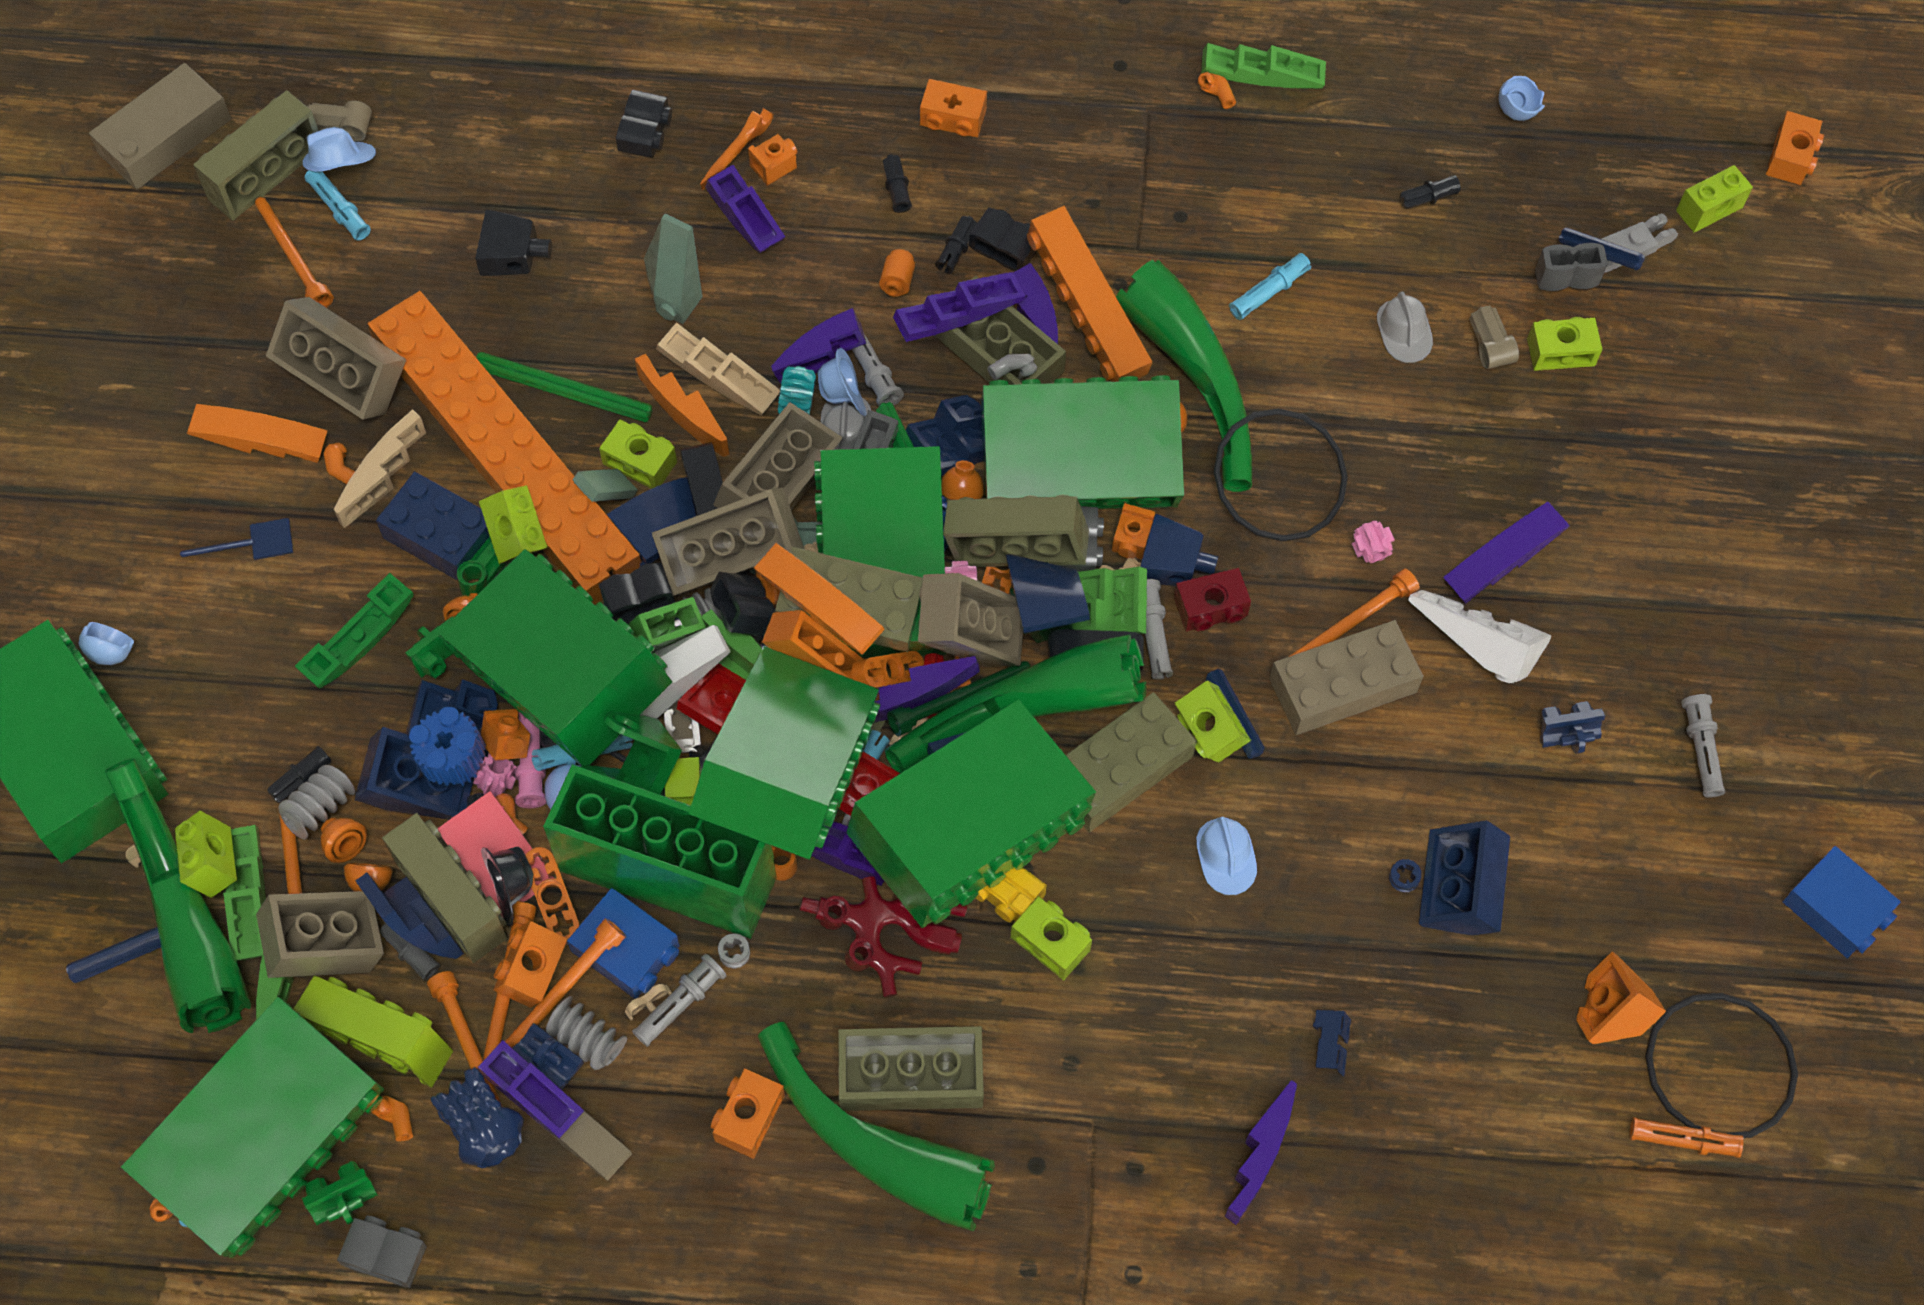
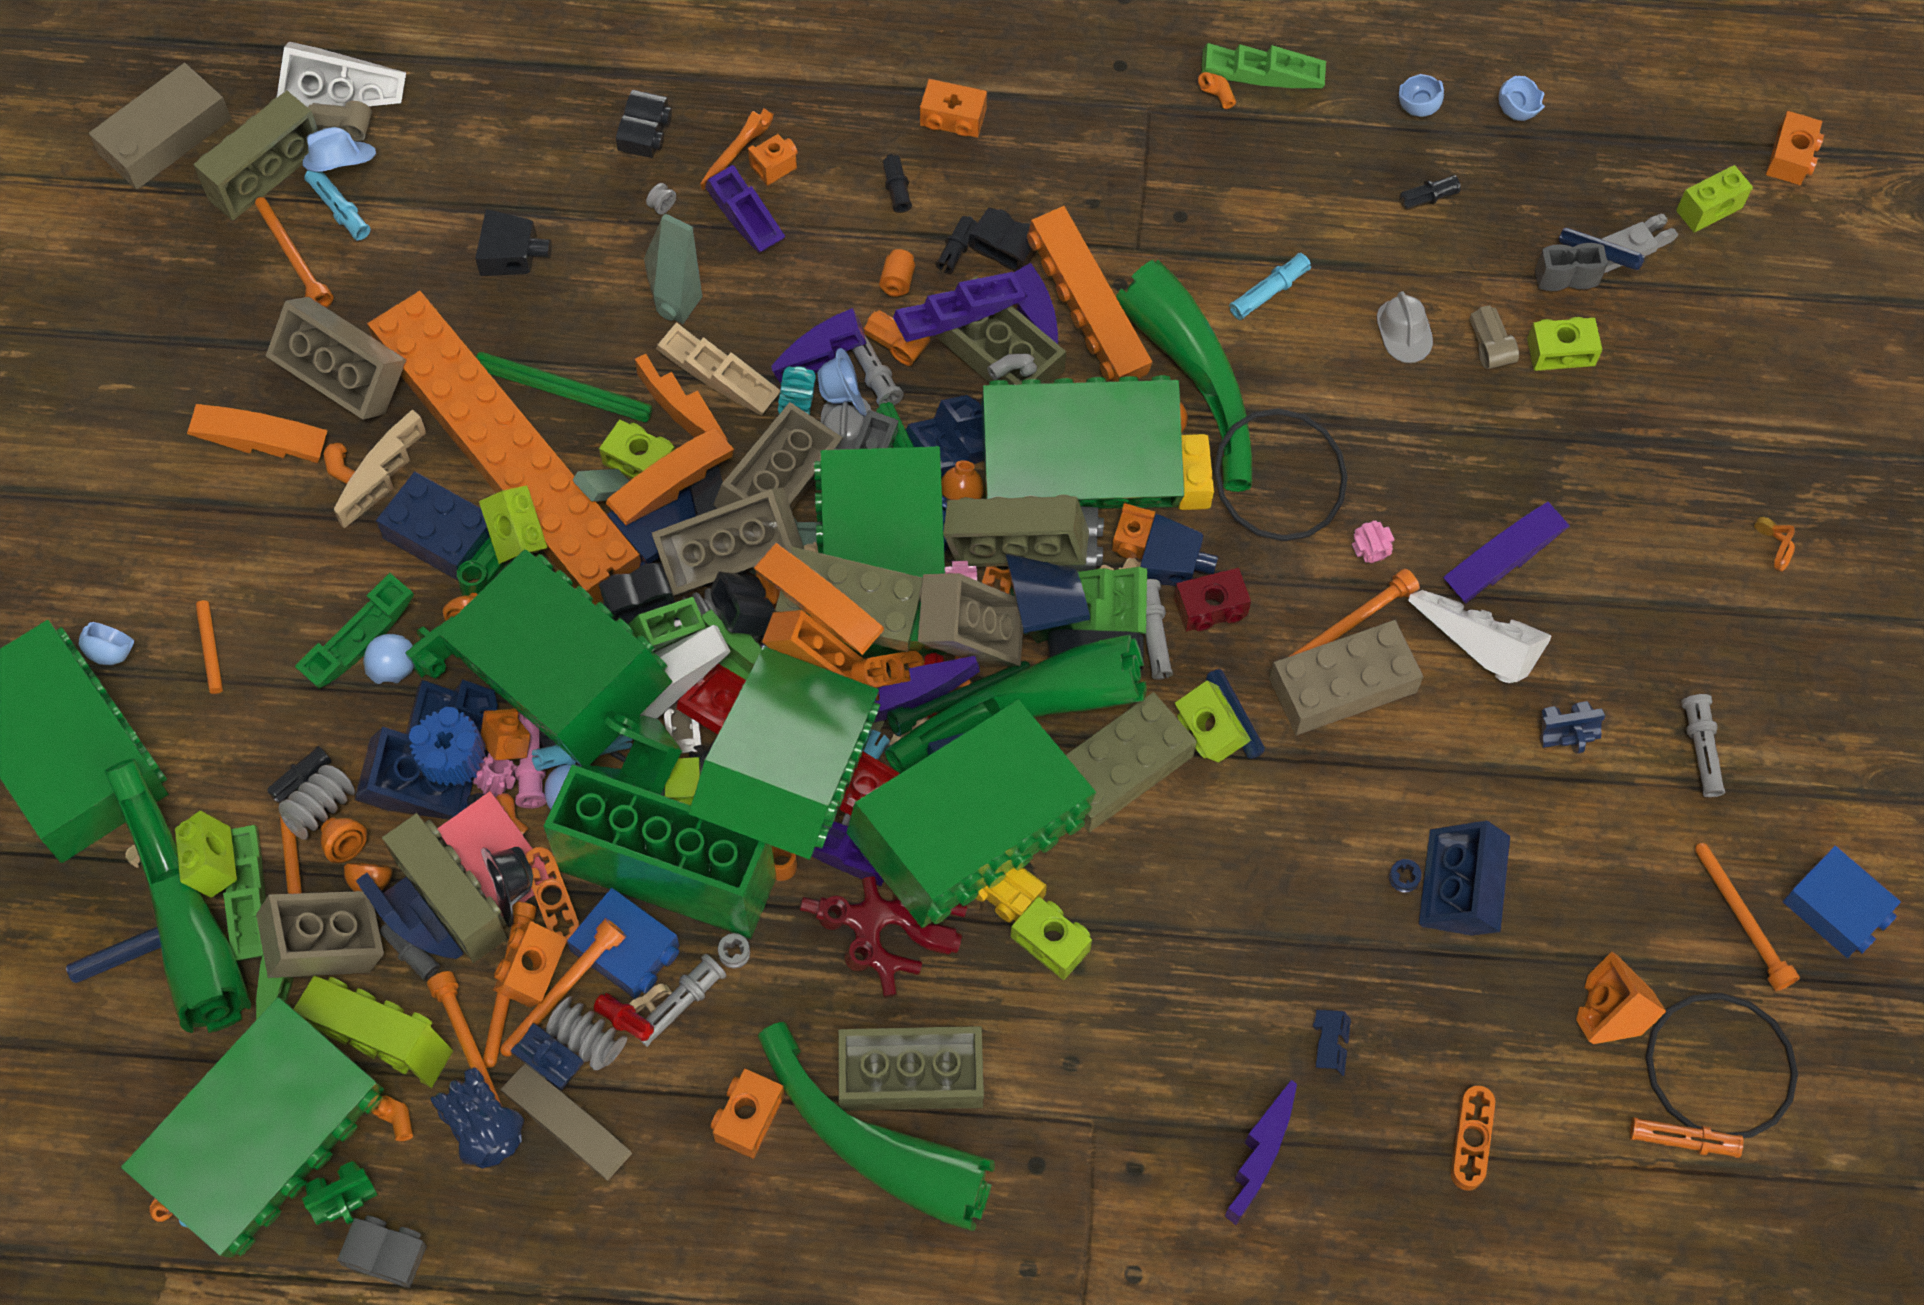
(209, 647): none -> orange bar
(267, 541): dark blue piece -> none
(335, 79): none -> white wedge
(386, 659): none -> light blue hair
(530, 1089): dark purple slope -> none
(623, 1017): none -> red axle
(661, 198): none -> light grey bush
(670, 474): none -> orange slope
(886, 332): none -> orange piece
(1196, 473): none -> yellow brick
(1226, 856): light blue piece -> none
(1421, 95): none -> light blue hair
(1459, 1161): none -> orange beam
(1769, 528): none -> orange piece
(1780, 973): none -> orange piece

